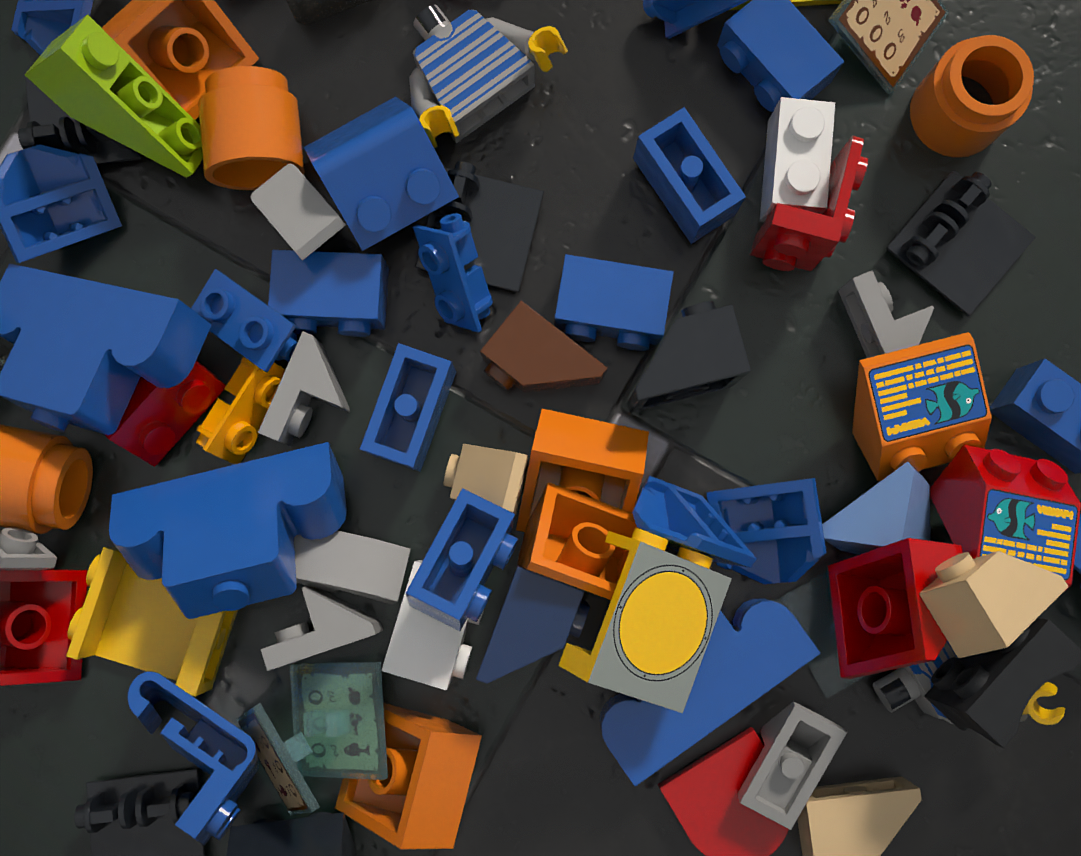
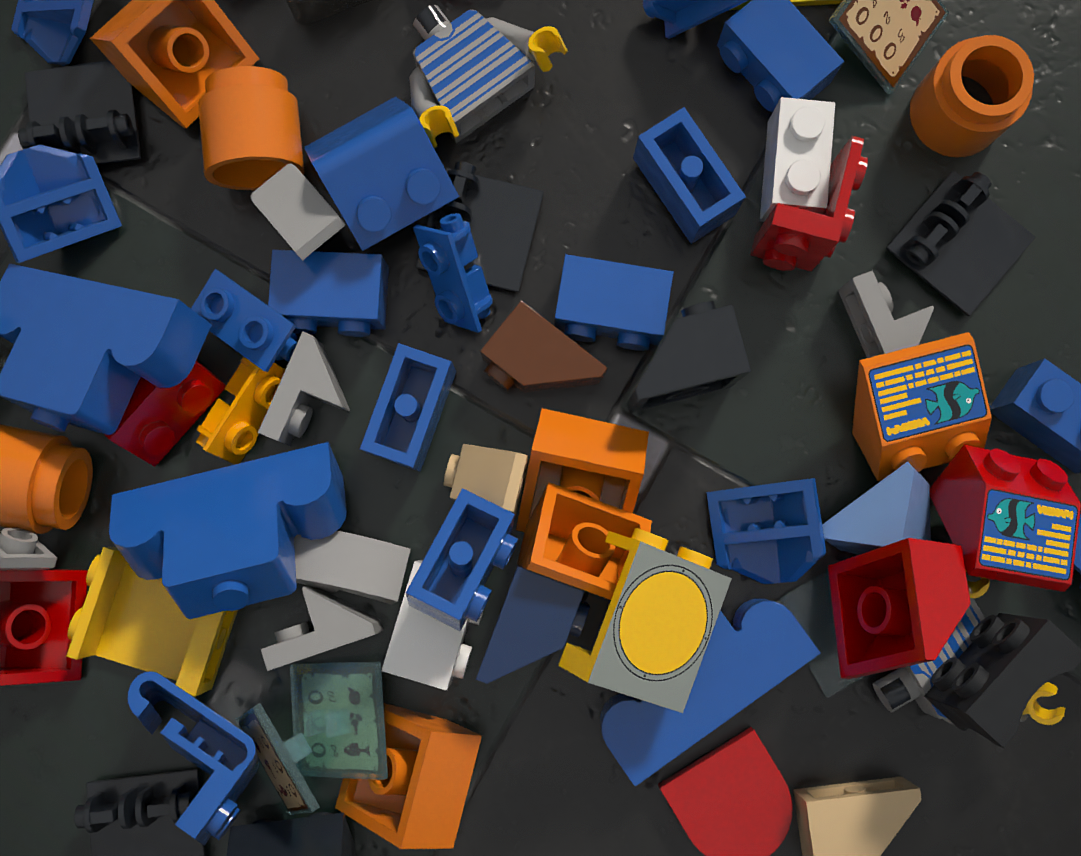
(116, 96): lime slope -> none
(688, 523): blue slope -> none
(790, 764): light grey slope -> none
(988, 600): tan slope -> none

